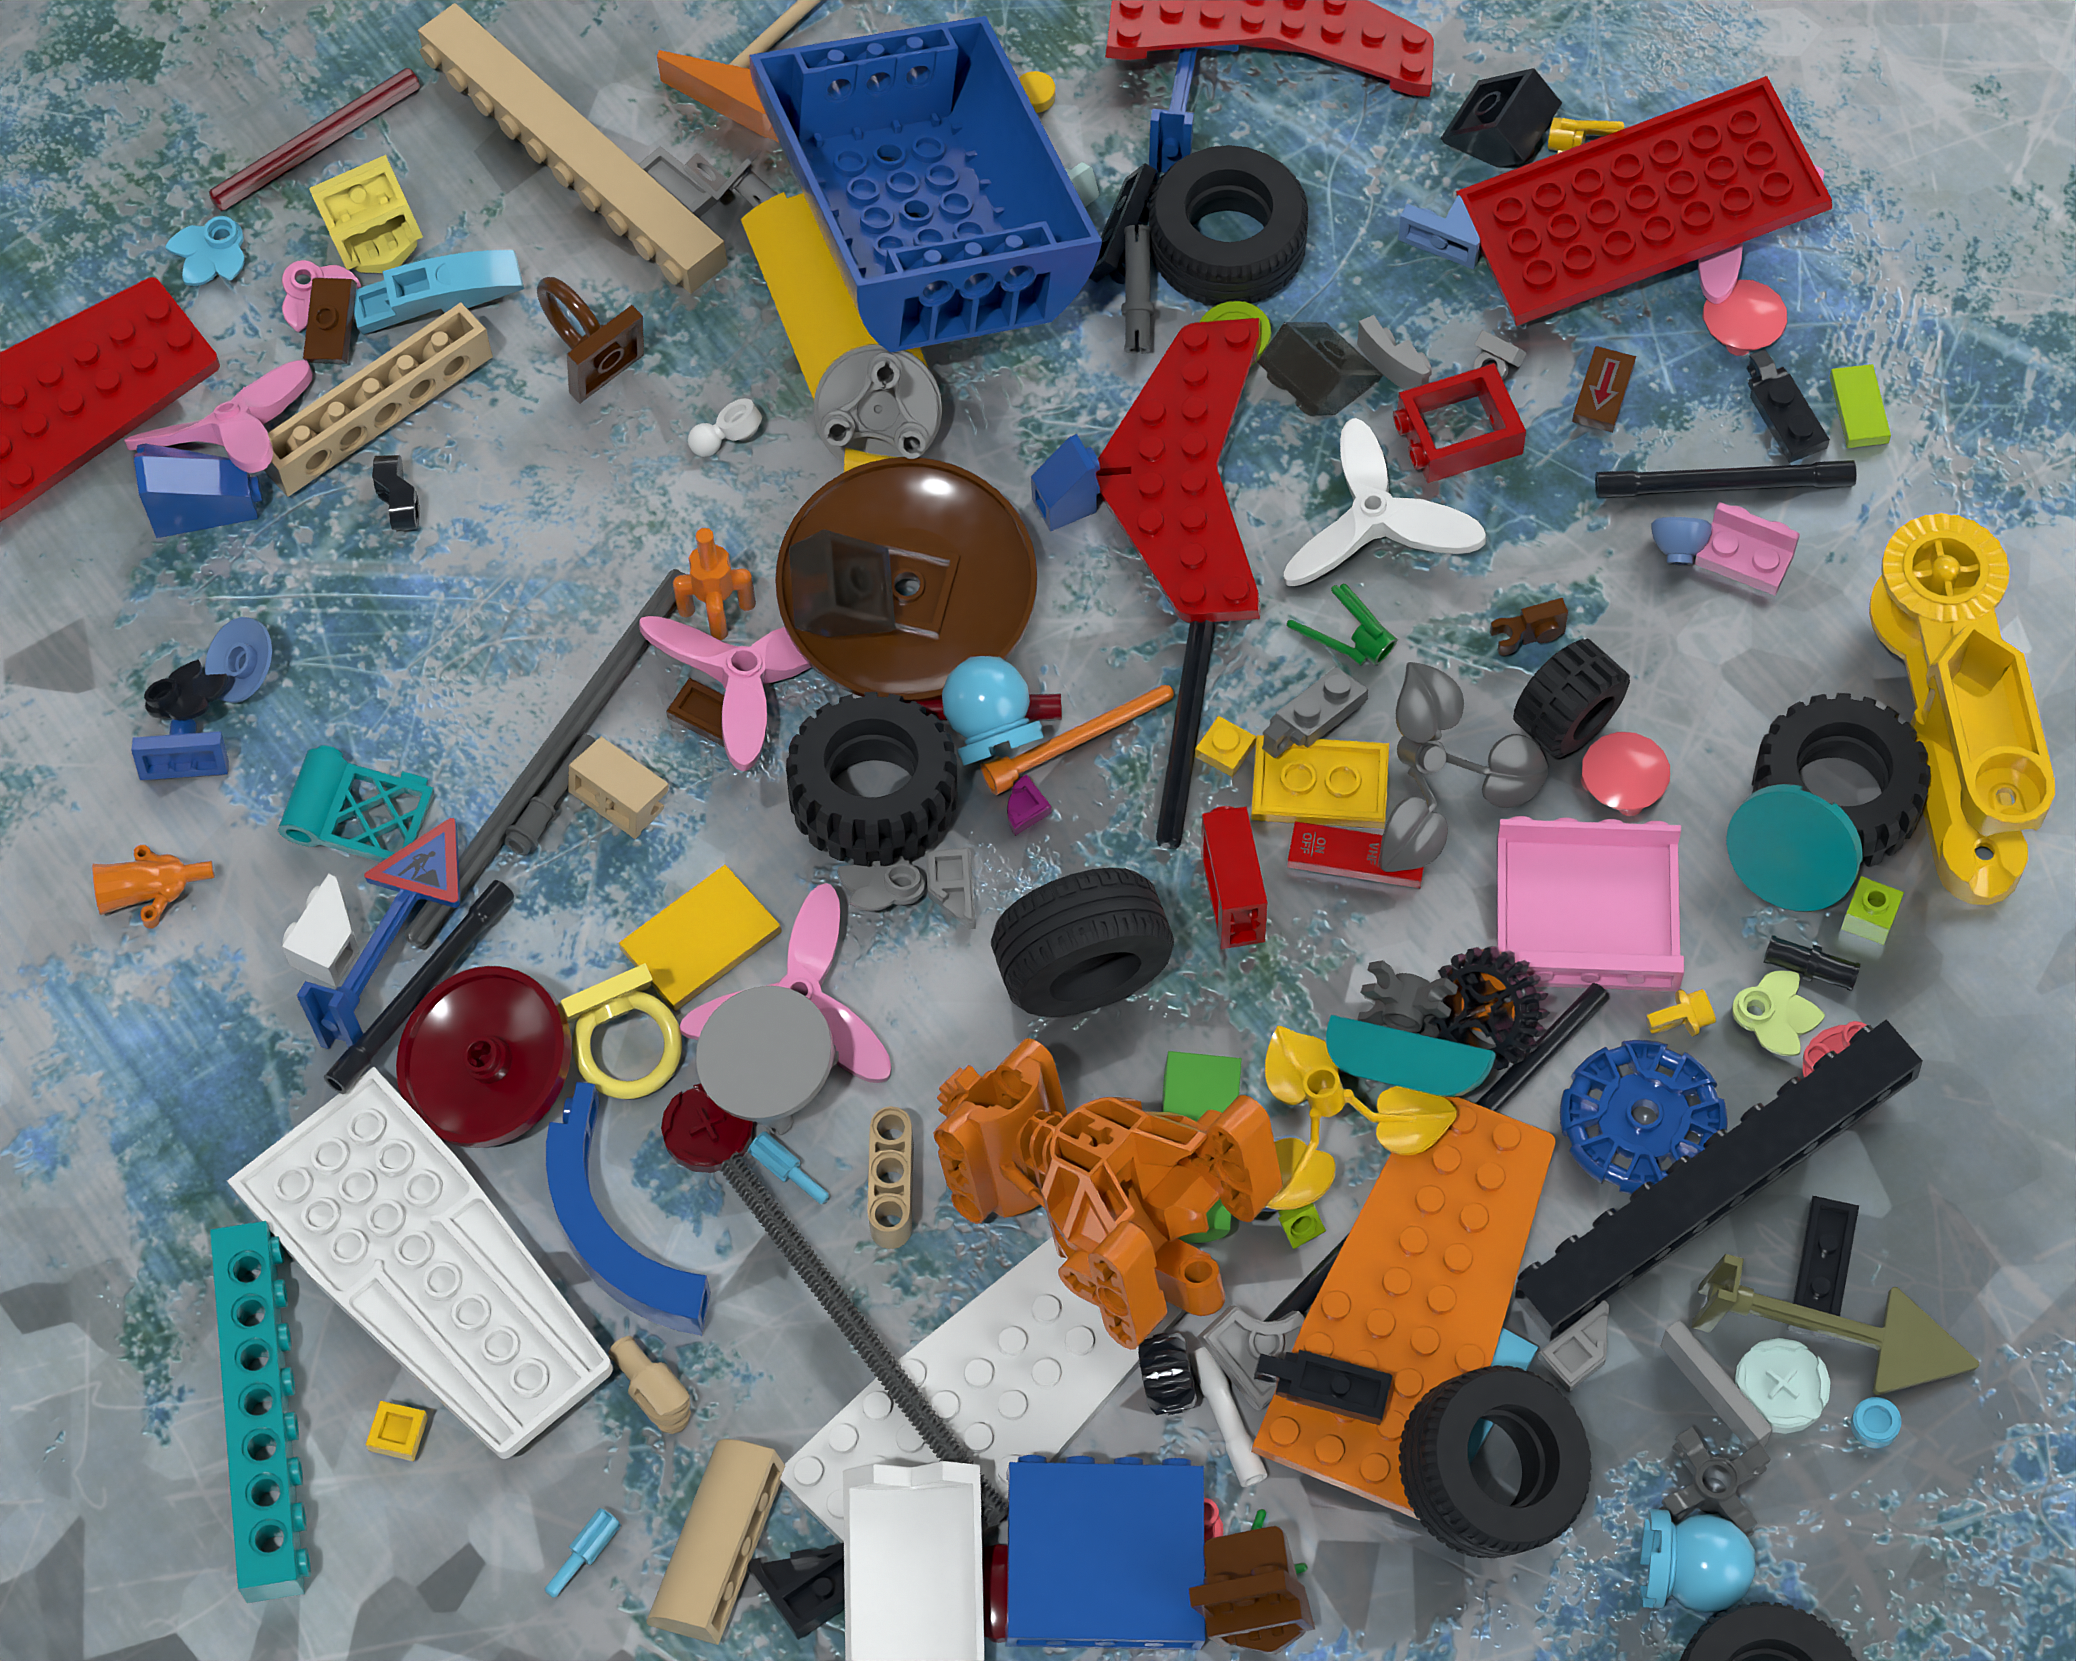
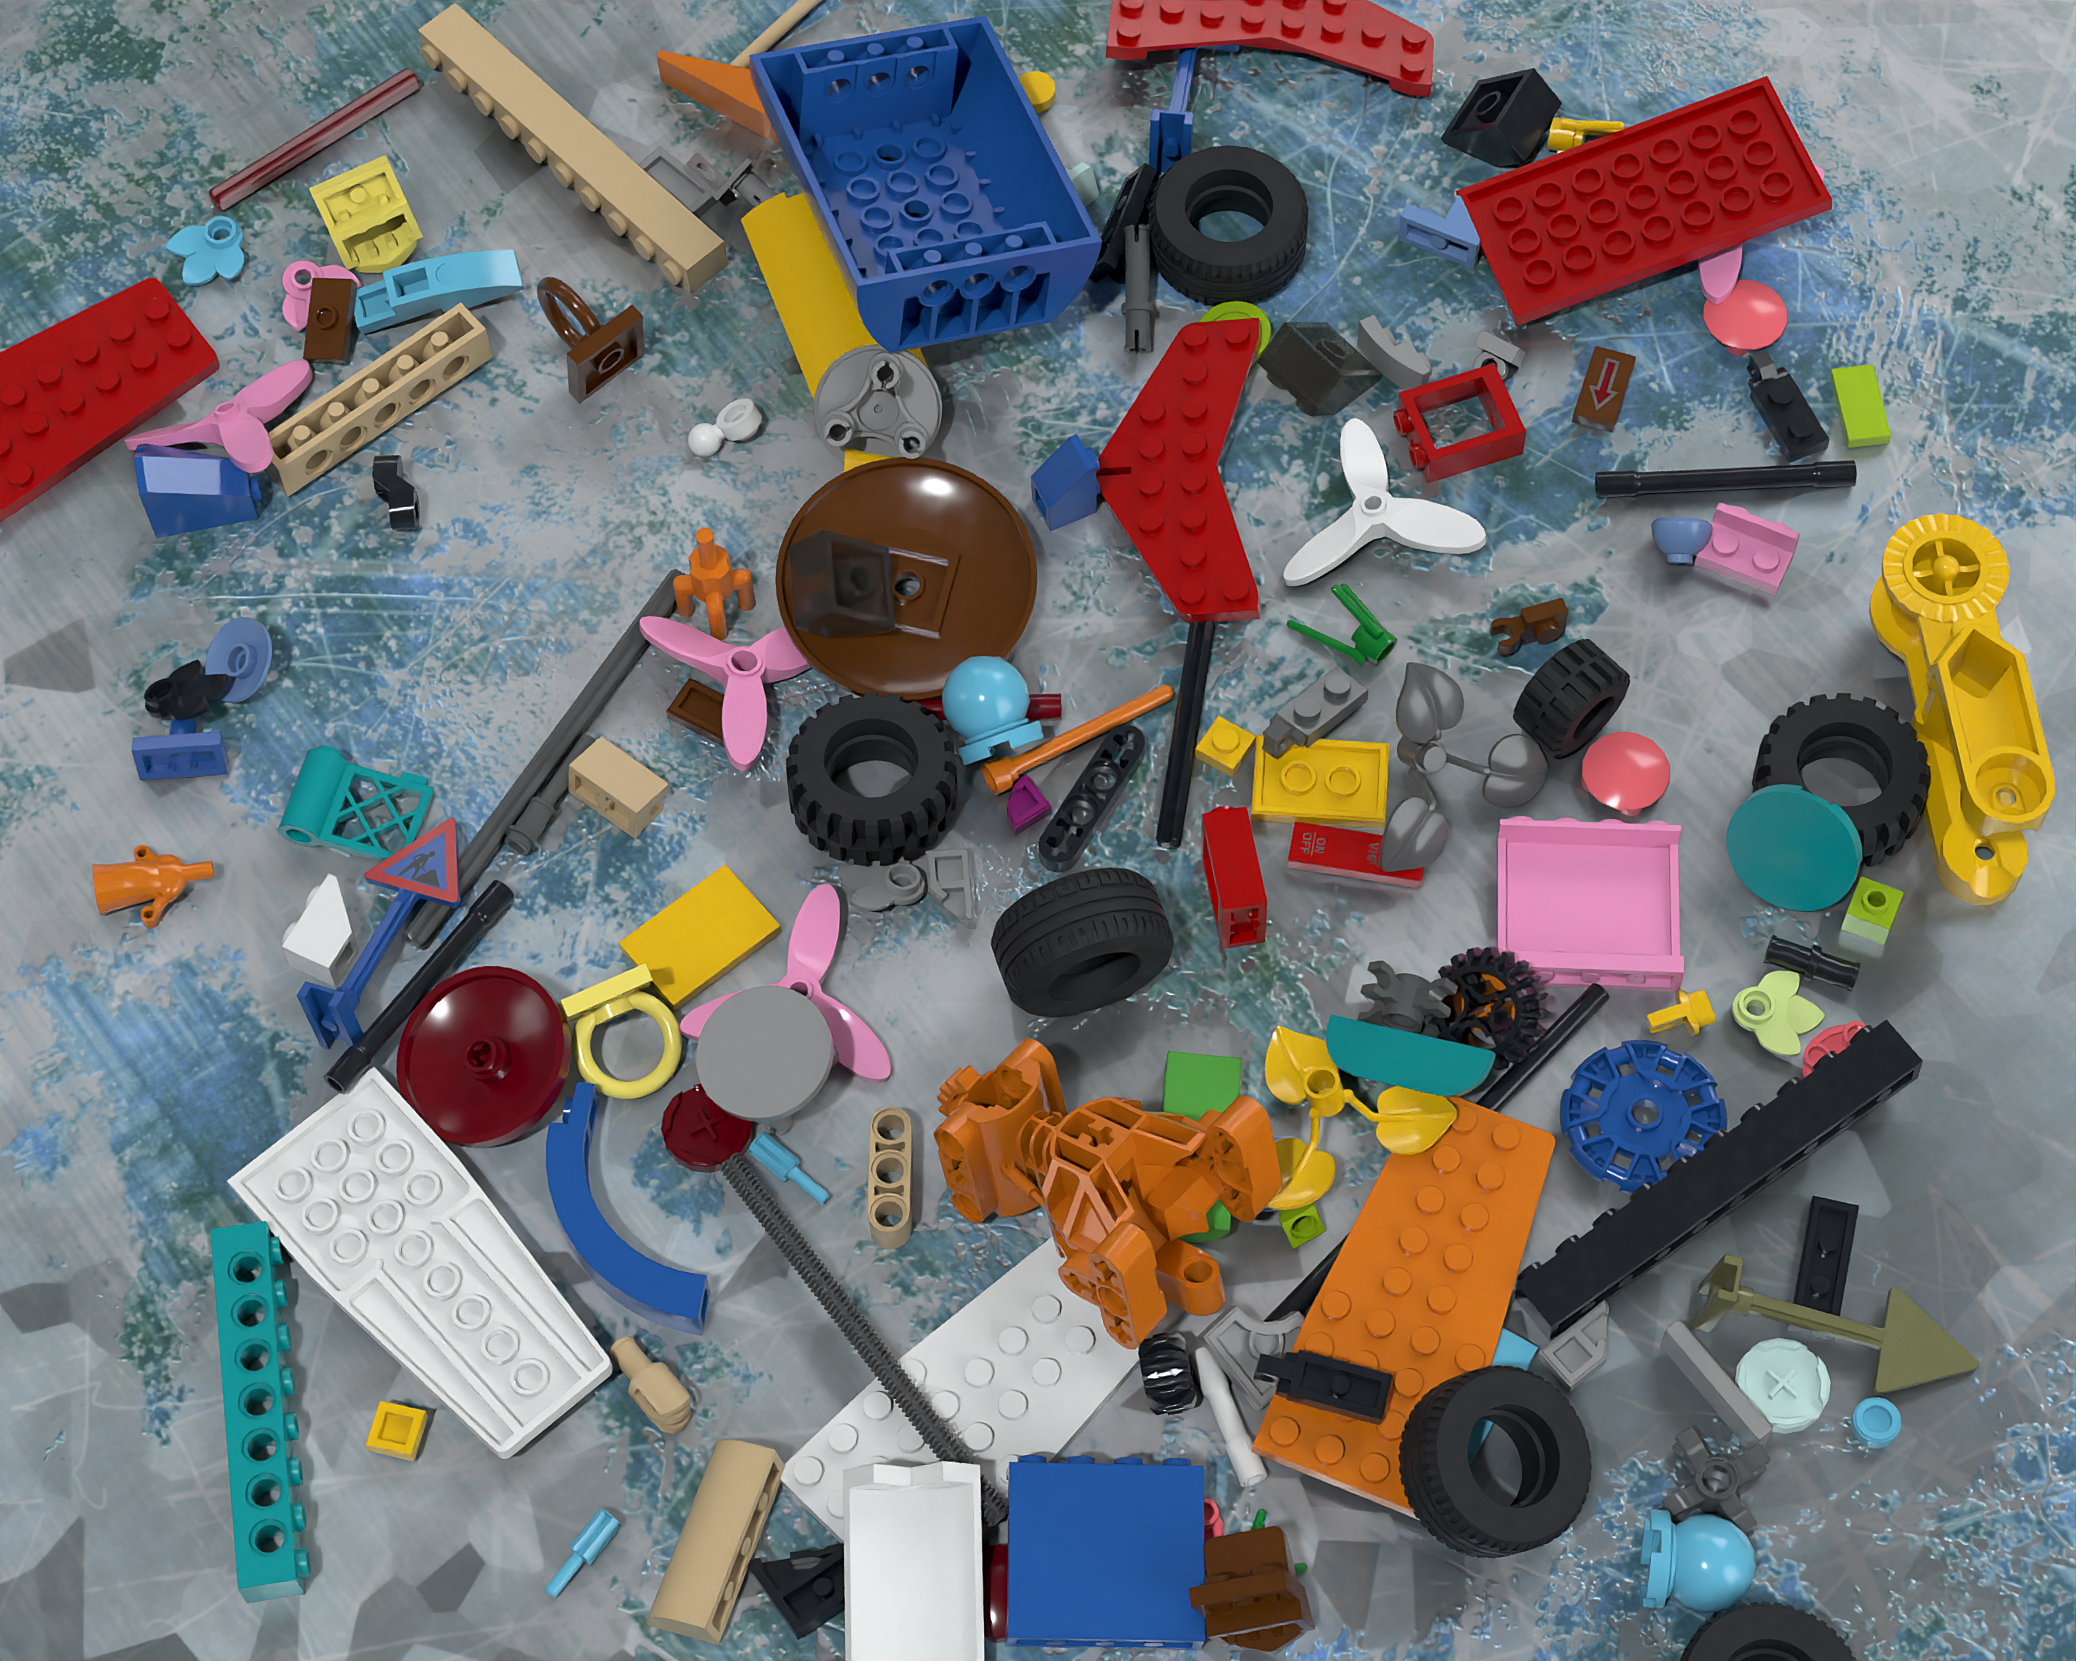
(1097, 800): none -> black beam

